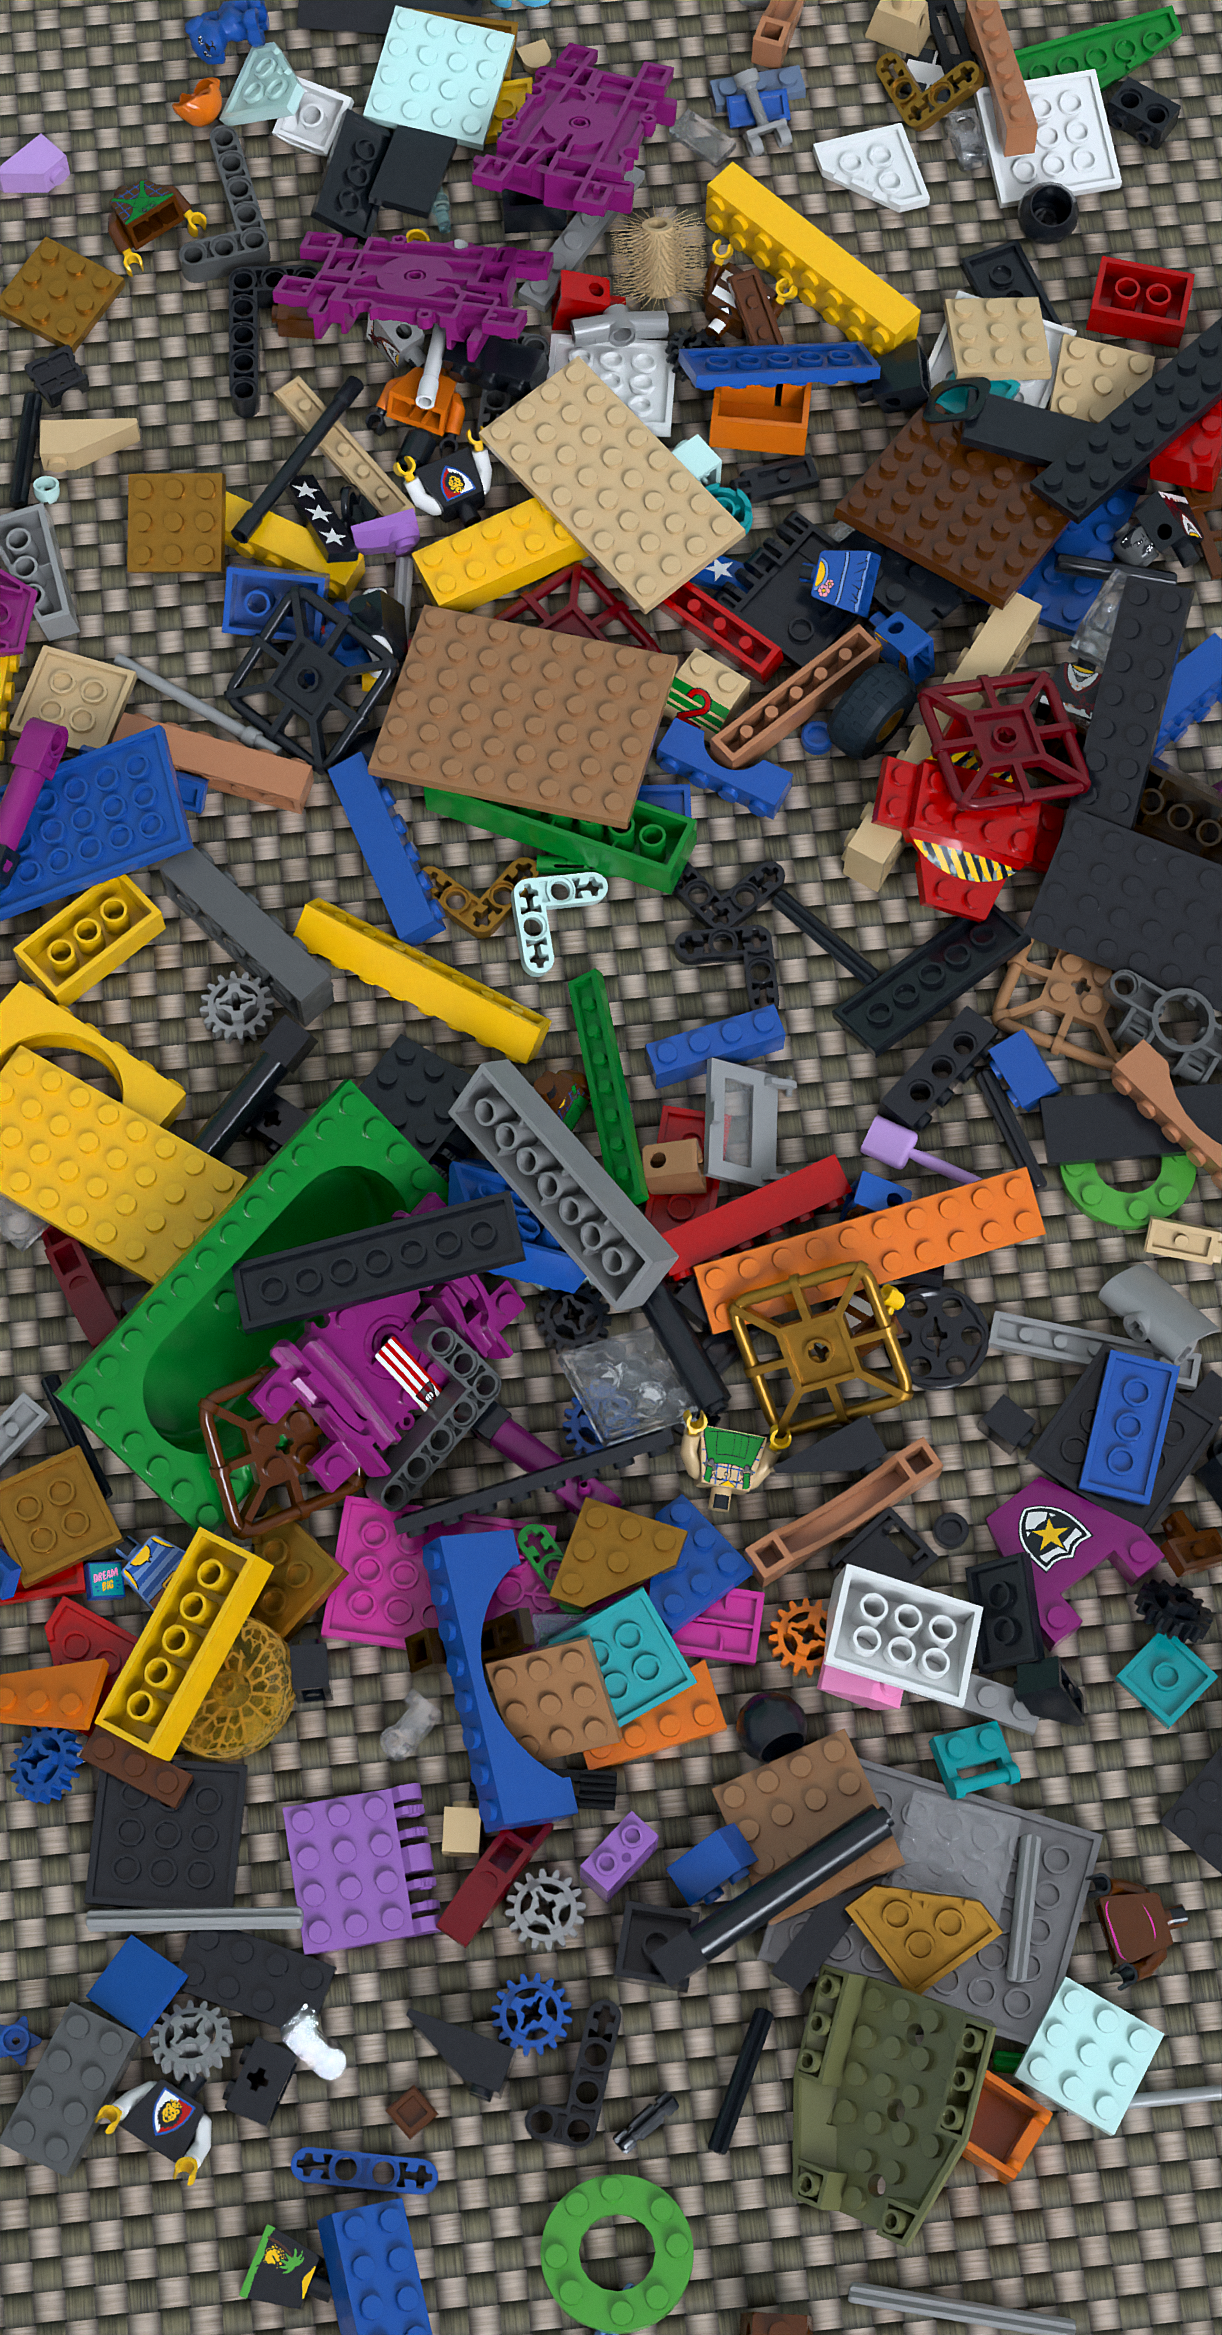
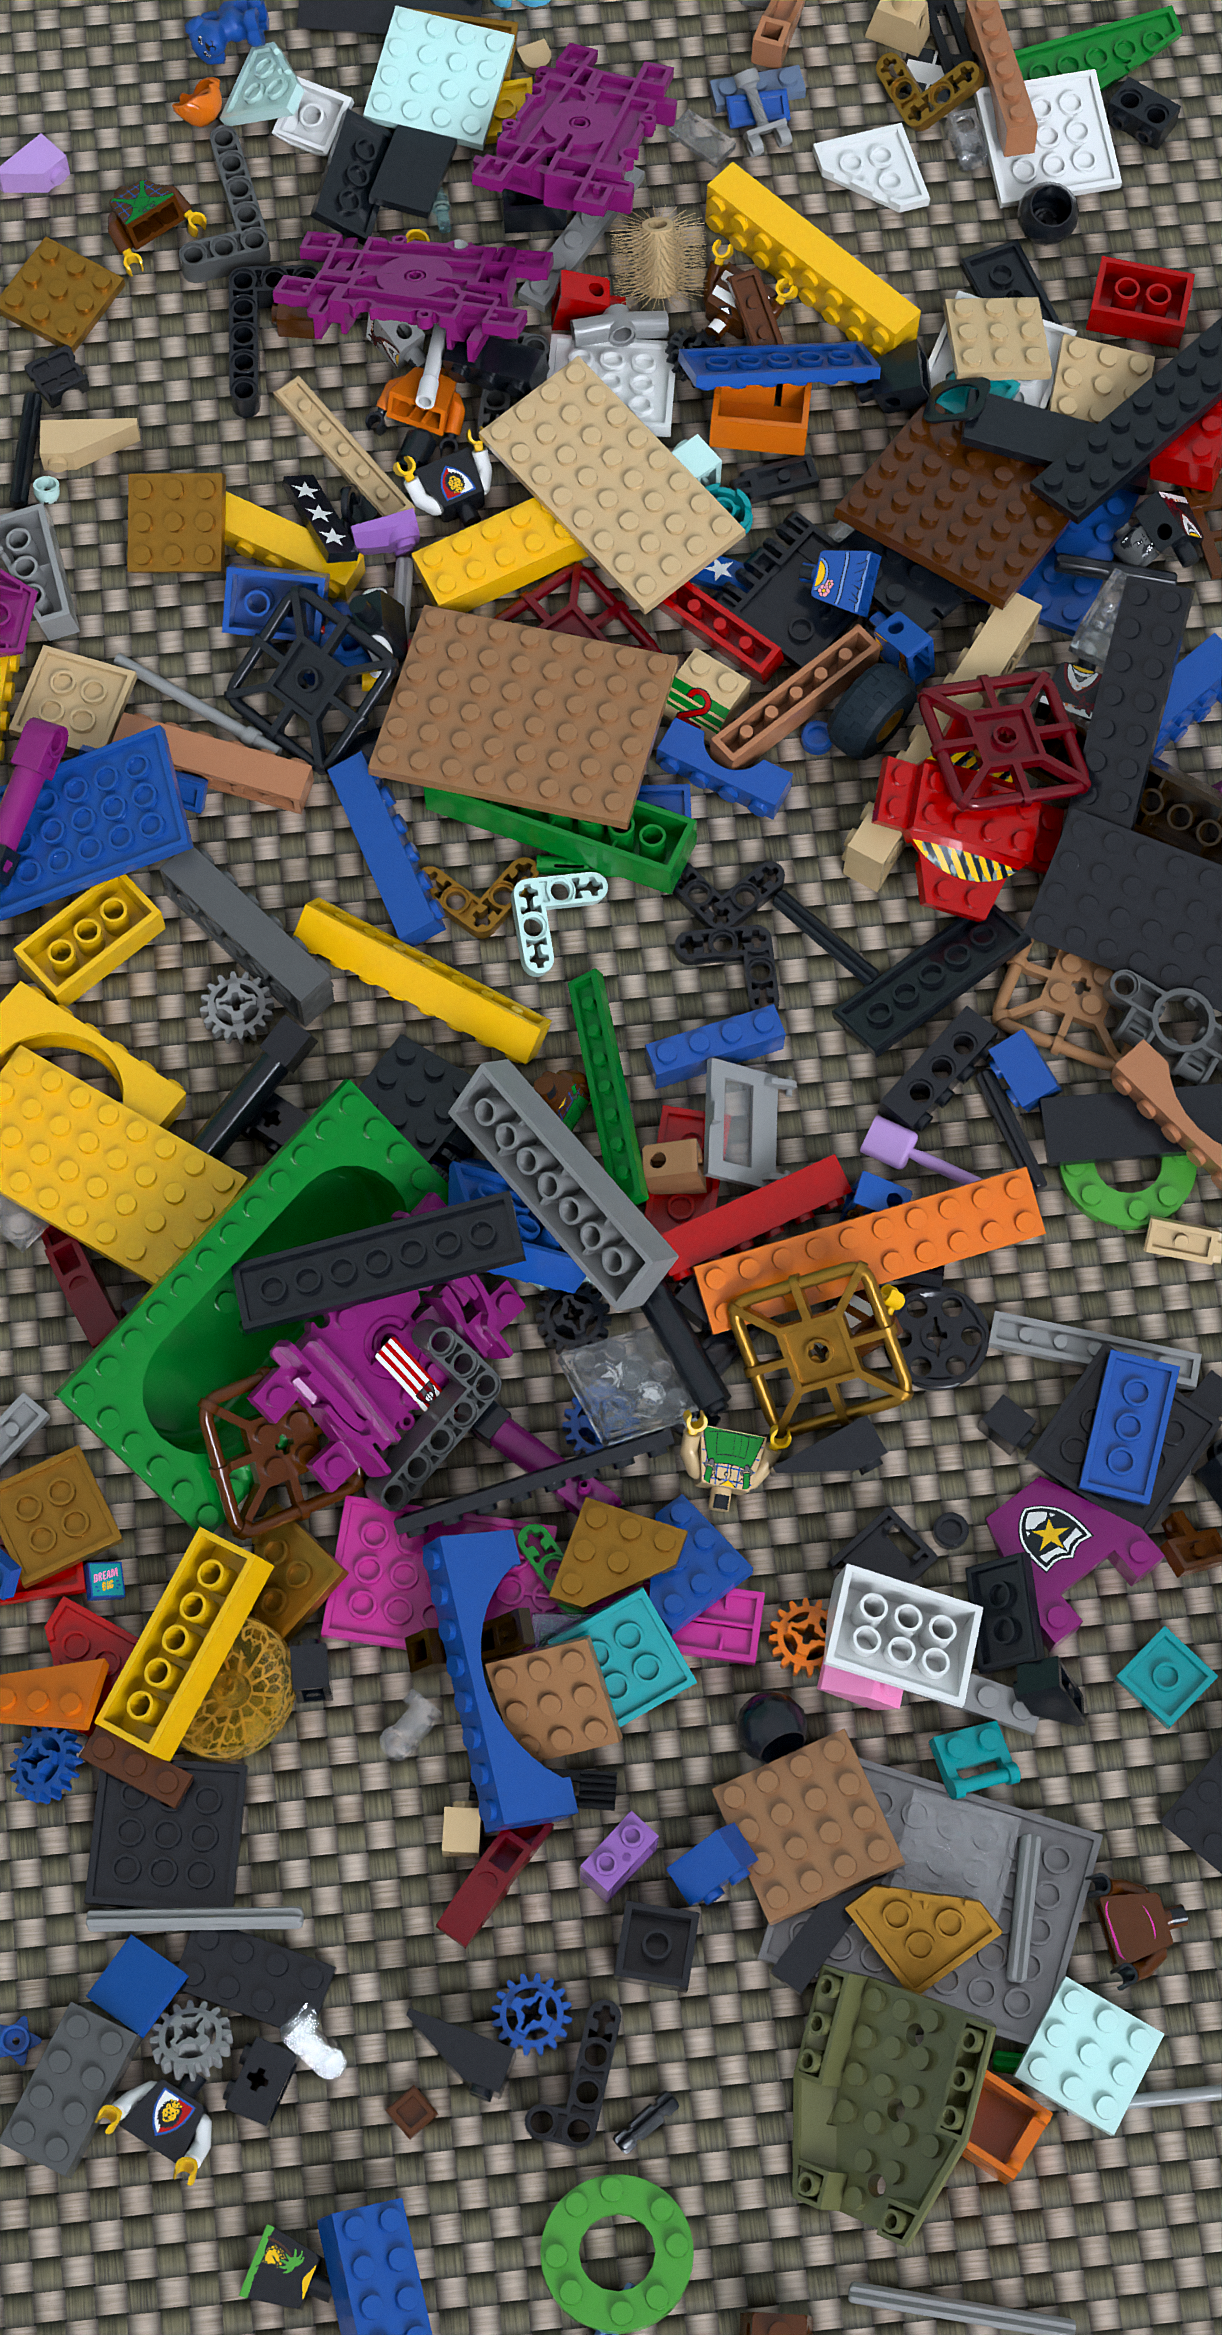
(74, 1432): black axle -> none
(149, 1567): torso -> none
(254, 516): black piece -> none
(355, 1872): medium lavender hinge -> none
(364, 2176): blue beam -> none
(530, 1918): light grey gear -> none
(676, 1721): orange wing -> none
(740, 2081): black axle -> none
(771, 1895): black brick -> none
(868, 1498): nougat arch -> none
(1156, 1312): light grey panel -> none
(1173, 1611): black gear -> none

